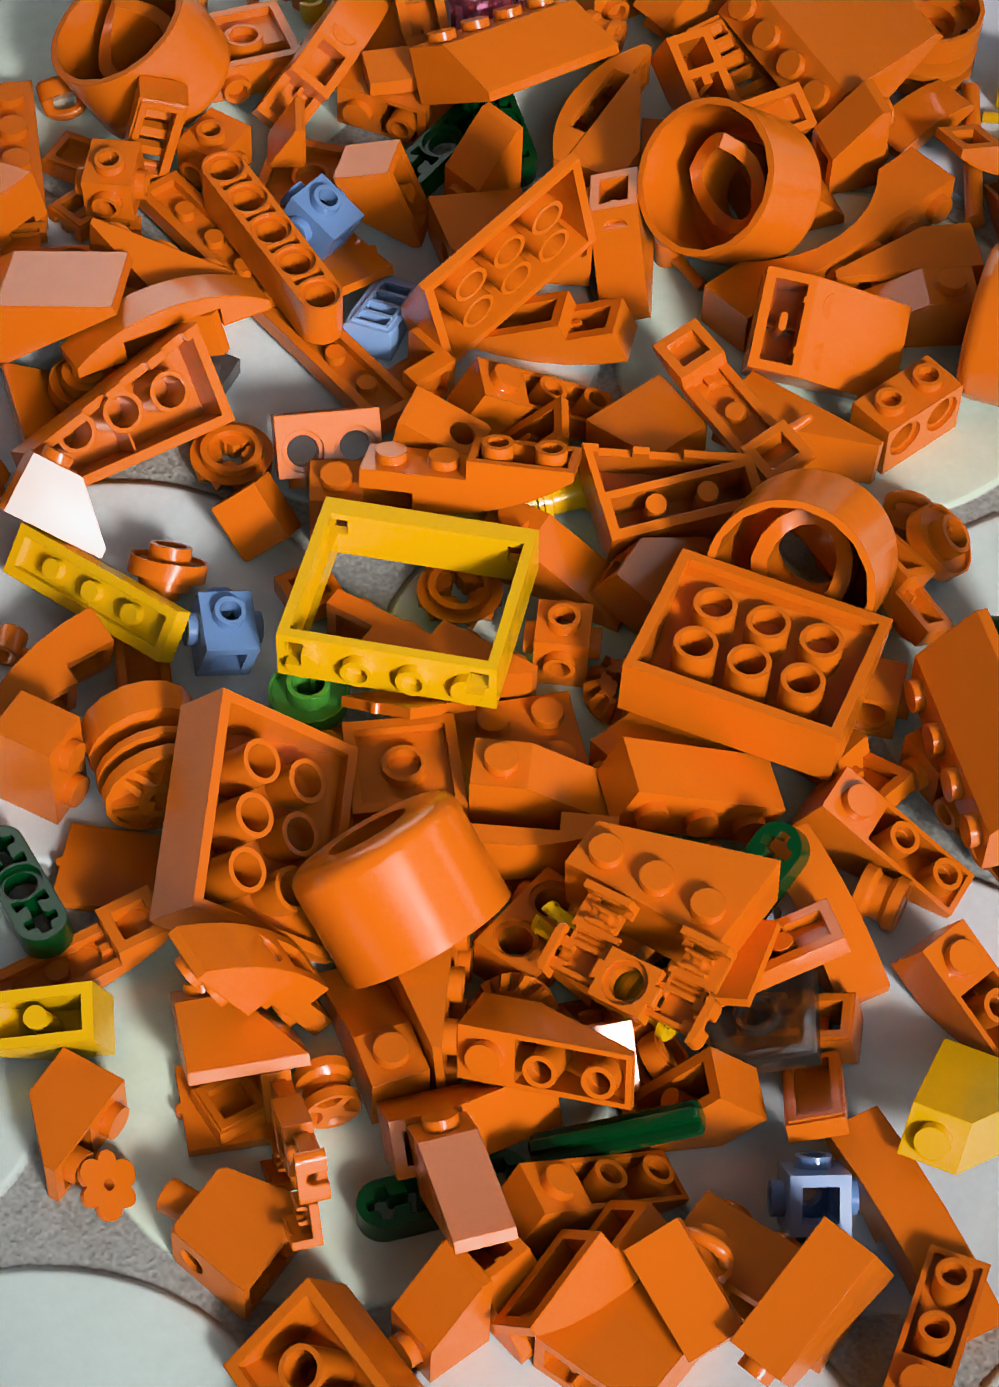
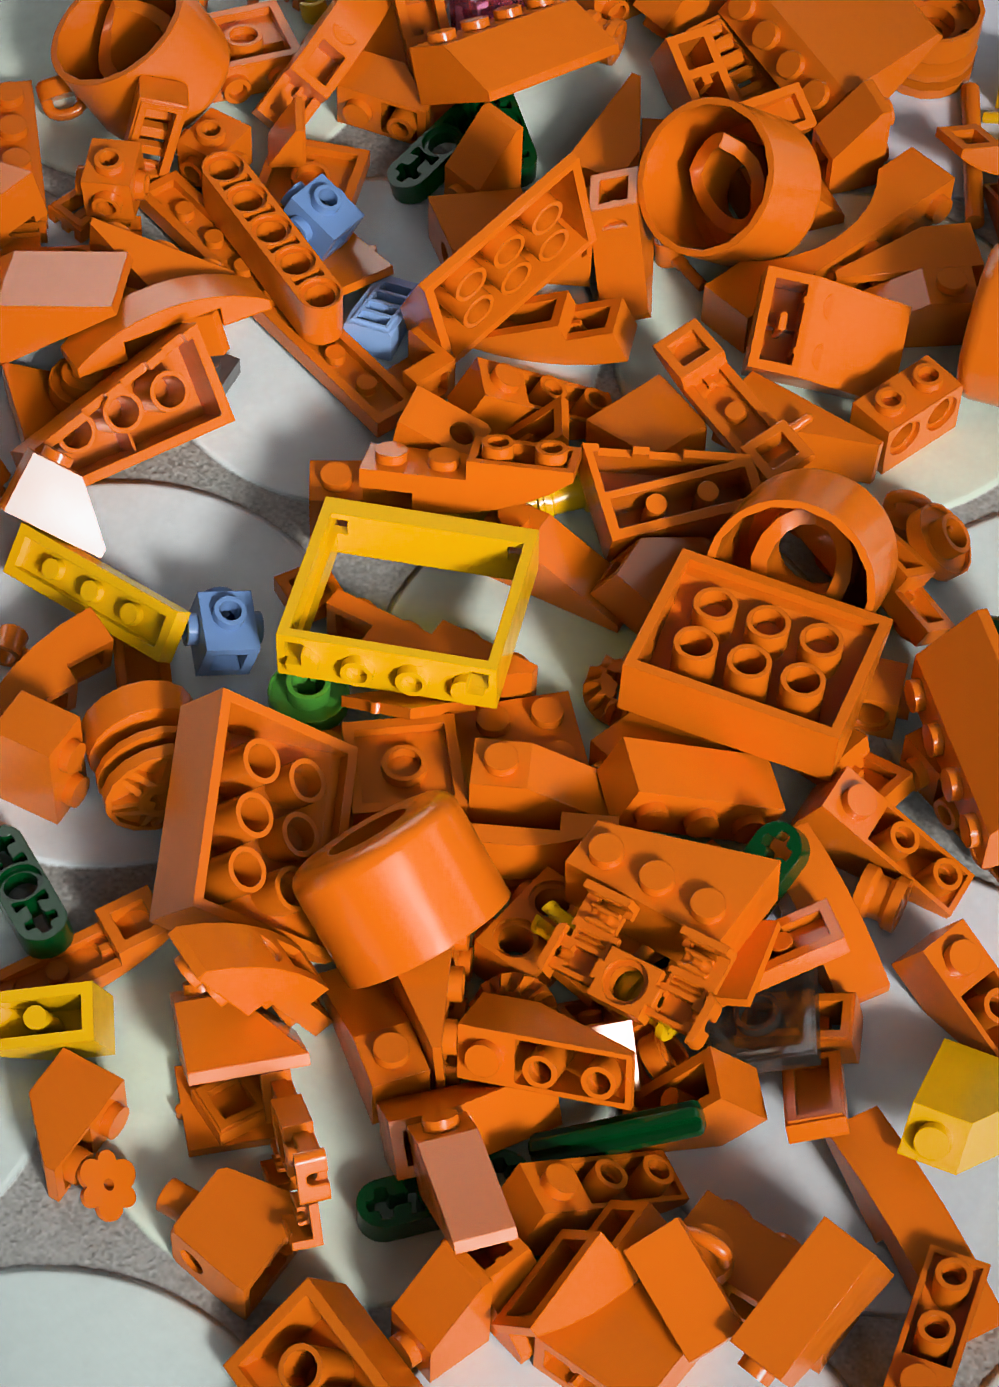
(65, 156): orange tile -> none
(104, 865): orange piece -> none
(167, 568): orange plate -> none
(232, 440): orange gear -> none
(256, 517): orange panel -> none
(326, 430): orange brick -> none
(328, 1091): orange wheel -> none
(385, 189): orange slope -> none
(388, 71): orange tile -> none
(435, 596): orange gear -> none
(562, 641): orange brick -> none
(593, 96): orange slope -> none
(835, 1196): medium blue brick -> none
(922, 113): orange slope -> none

